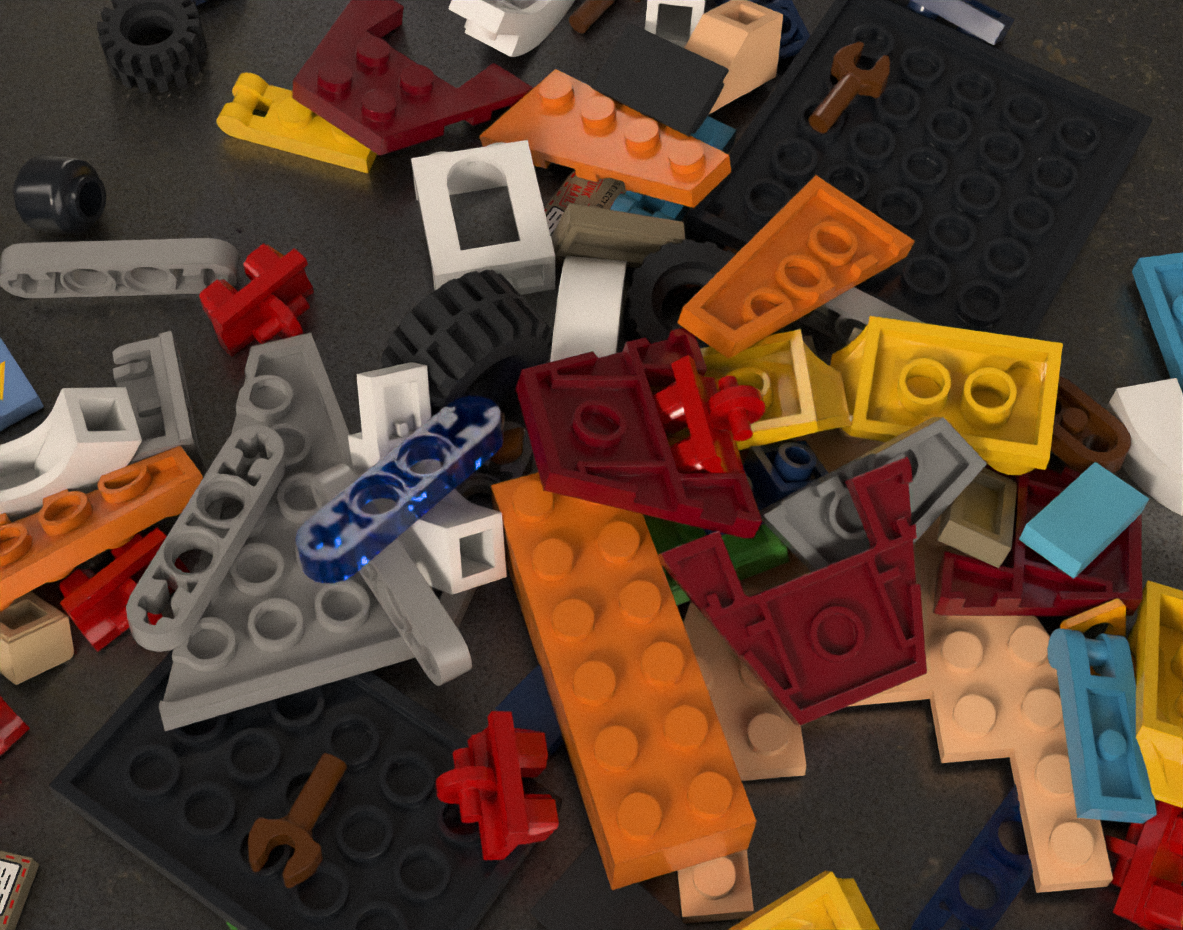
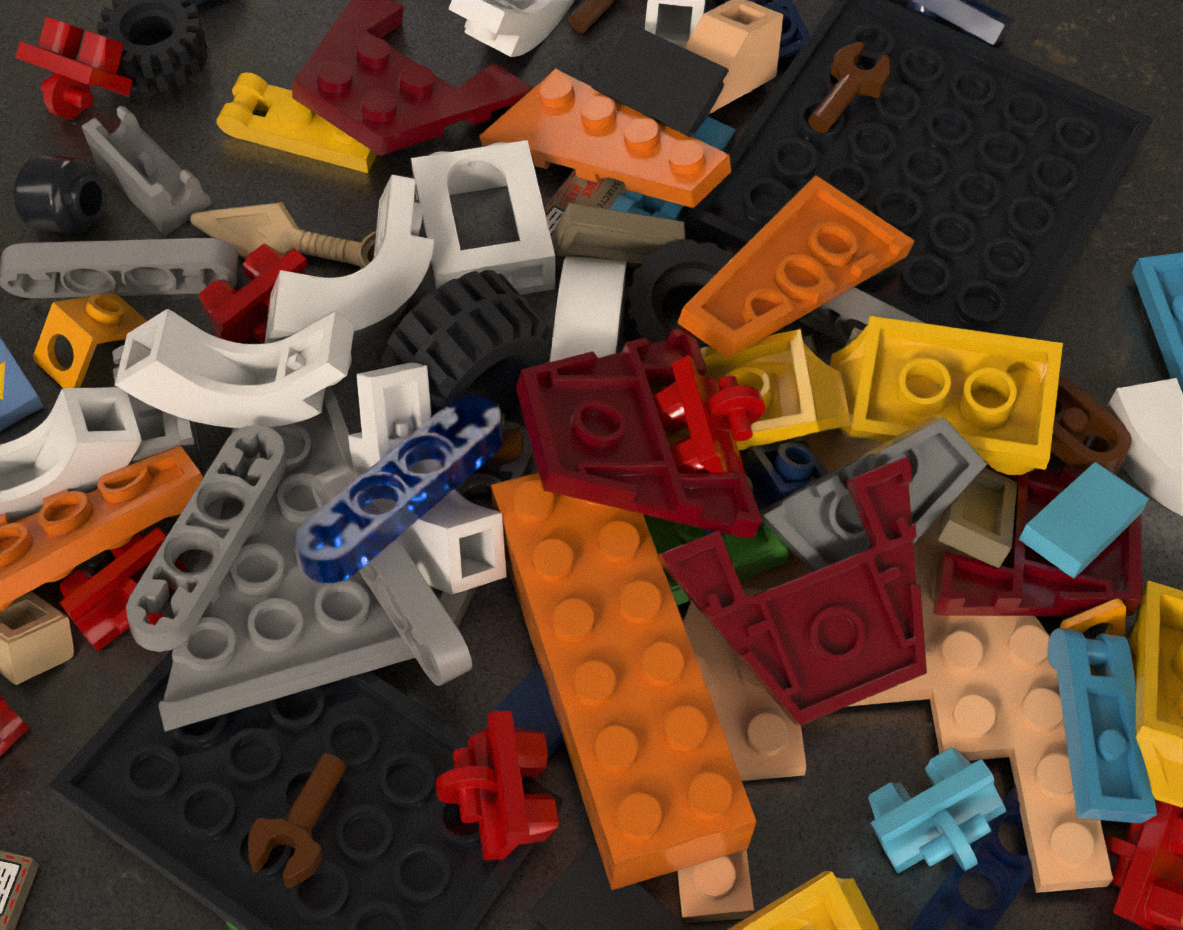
(68, 87): none -> red hips
(85, 324): none -> light orange bracket
(145, 173): none -> light grey hinge
(230, 382): none -> white arch
(272, 224): none -> tan piece
(372, 295): none -> white arch
(939, 819): none -> medium azure hips

